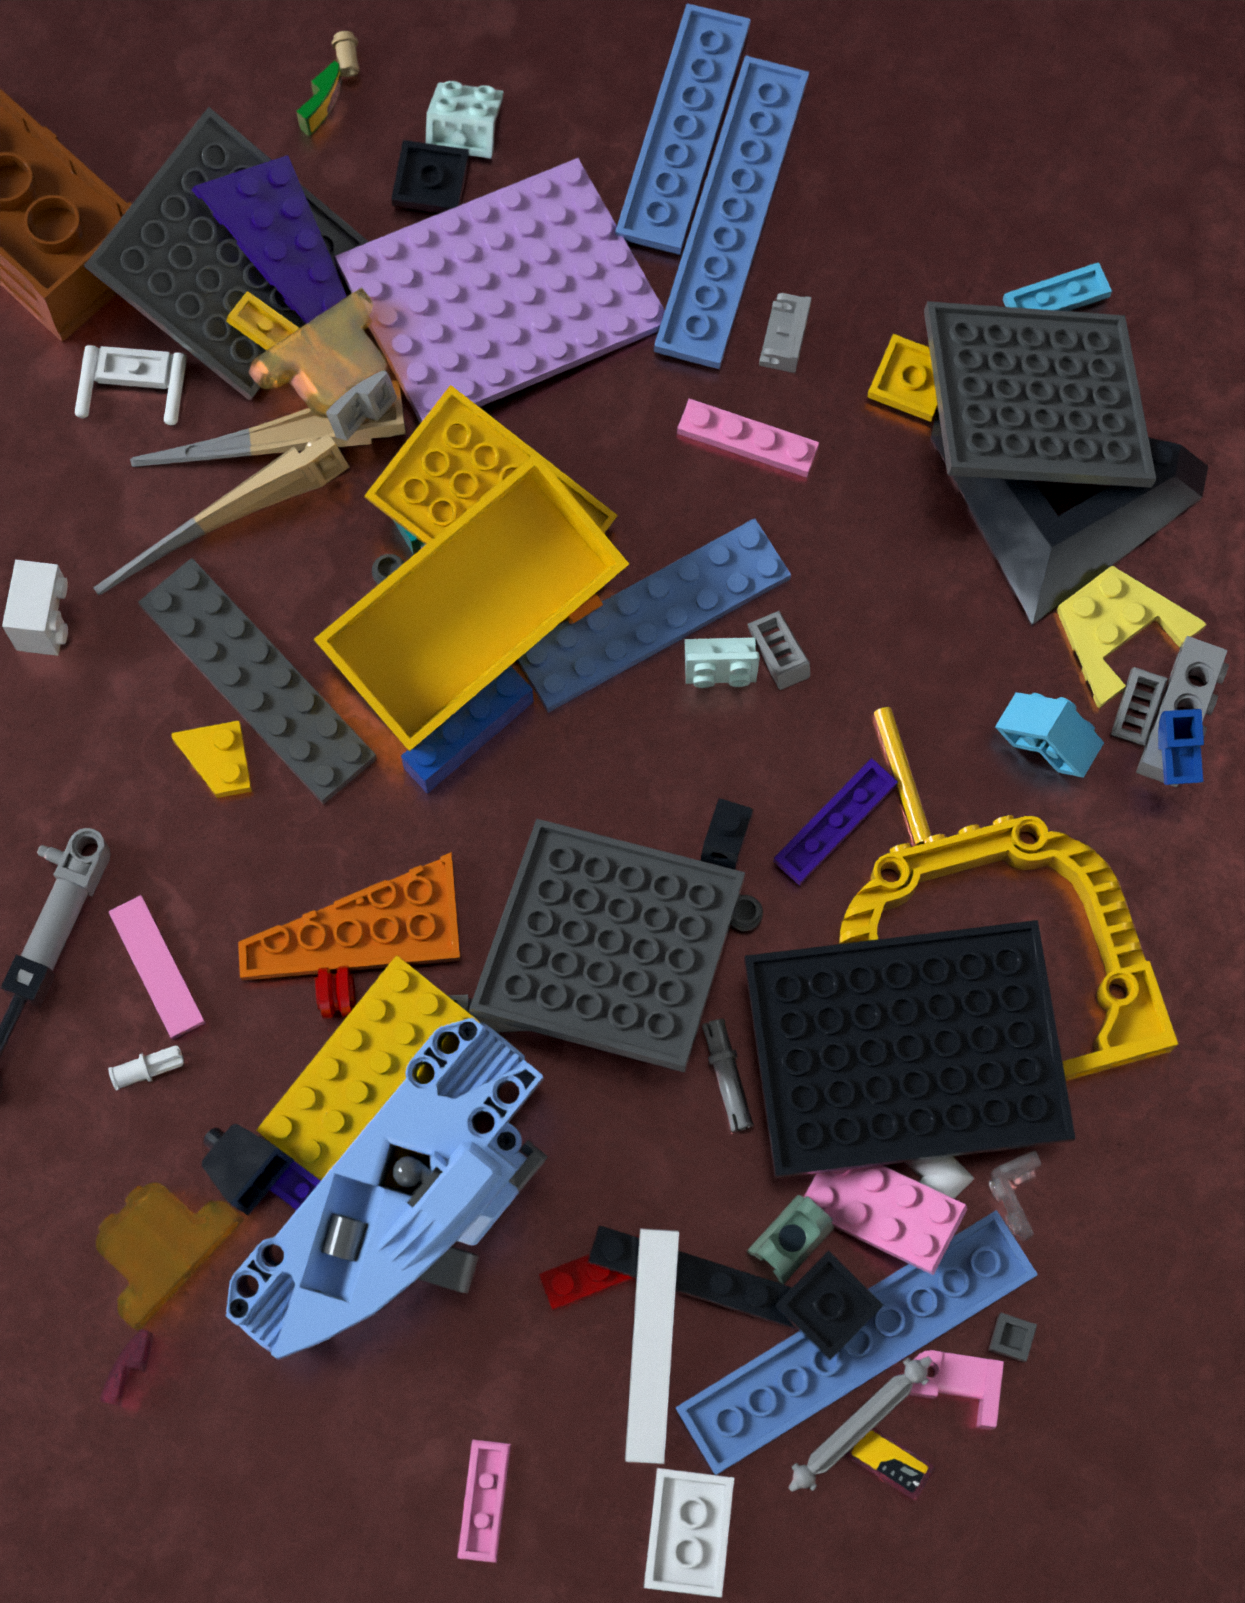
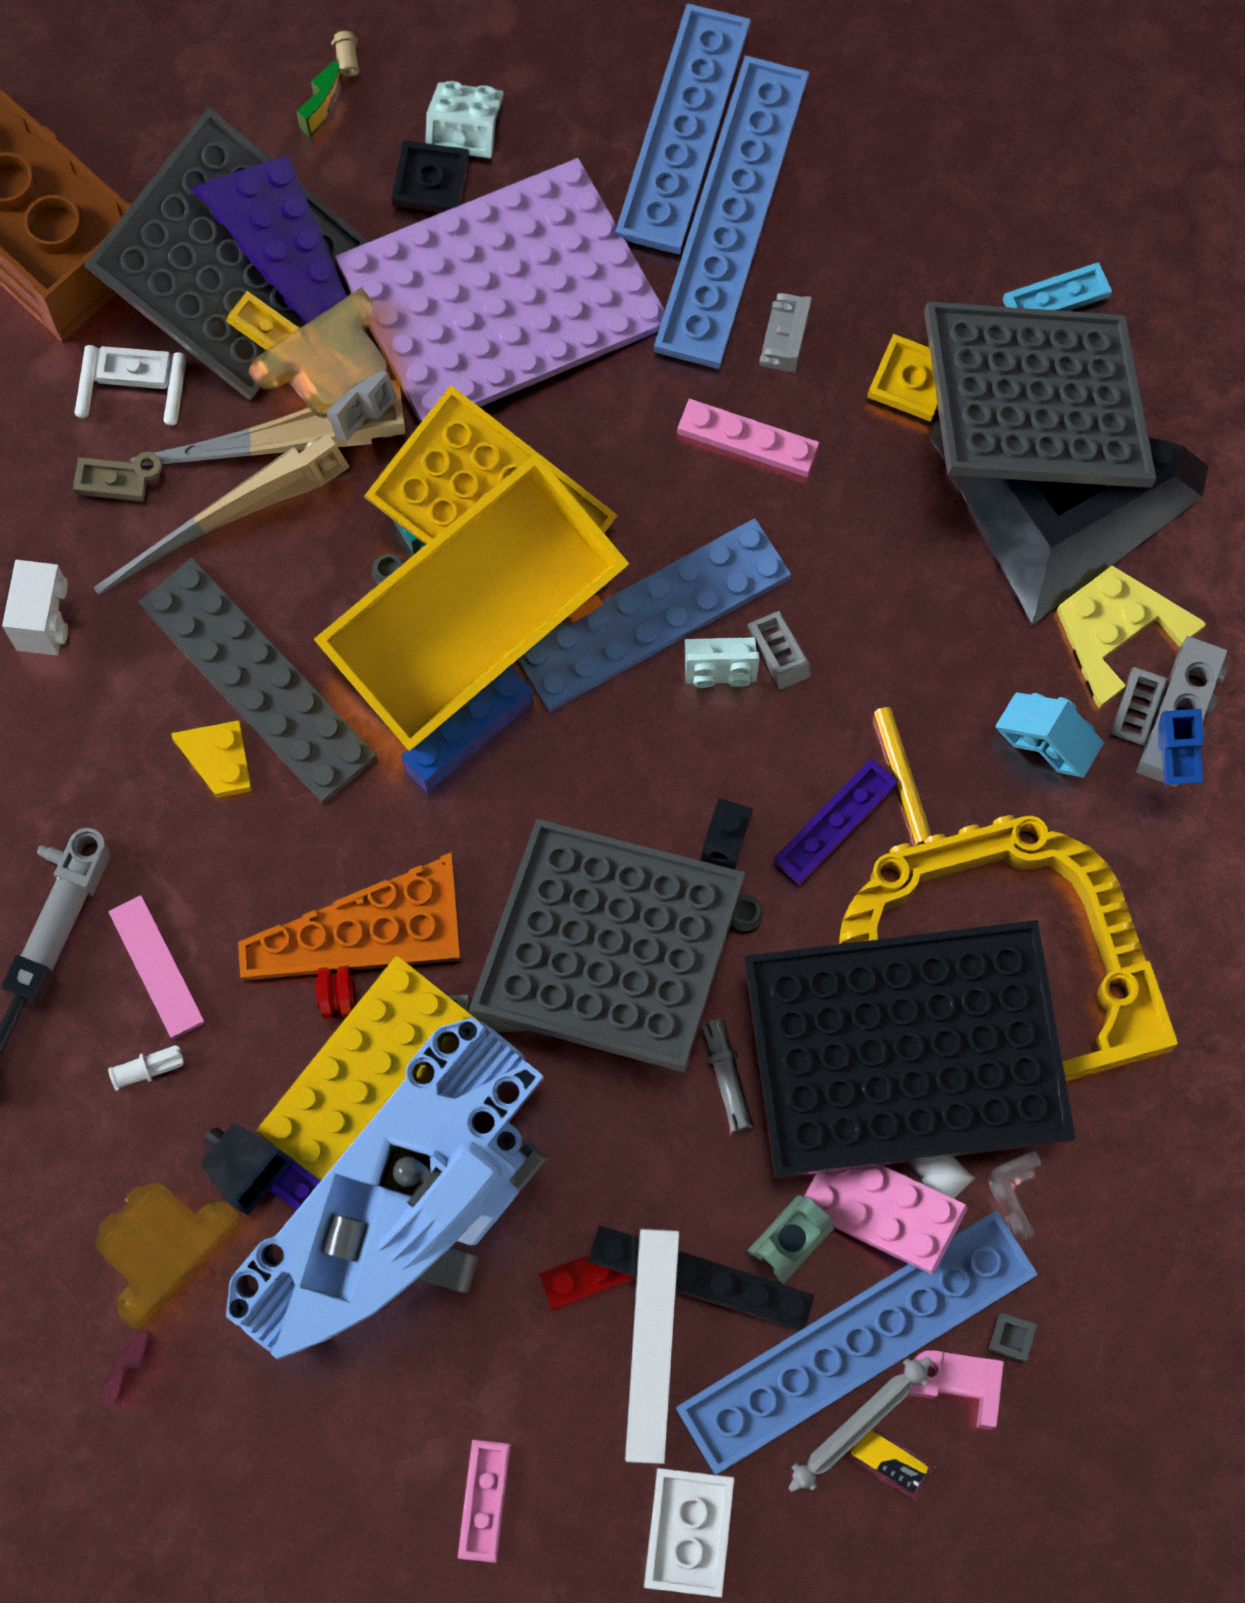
(115, 478): none -> dark tan hinge
(829, 1305): black plate -> none

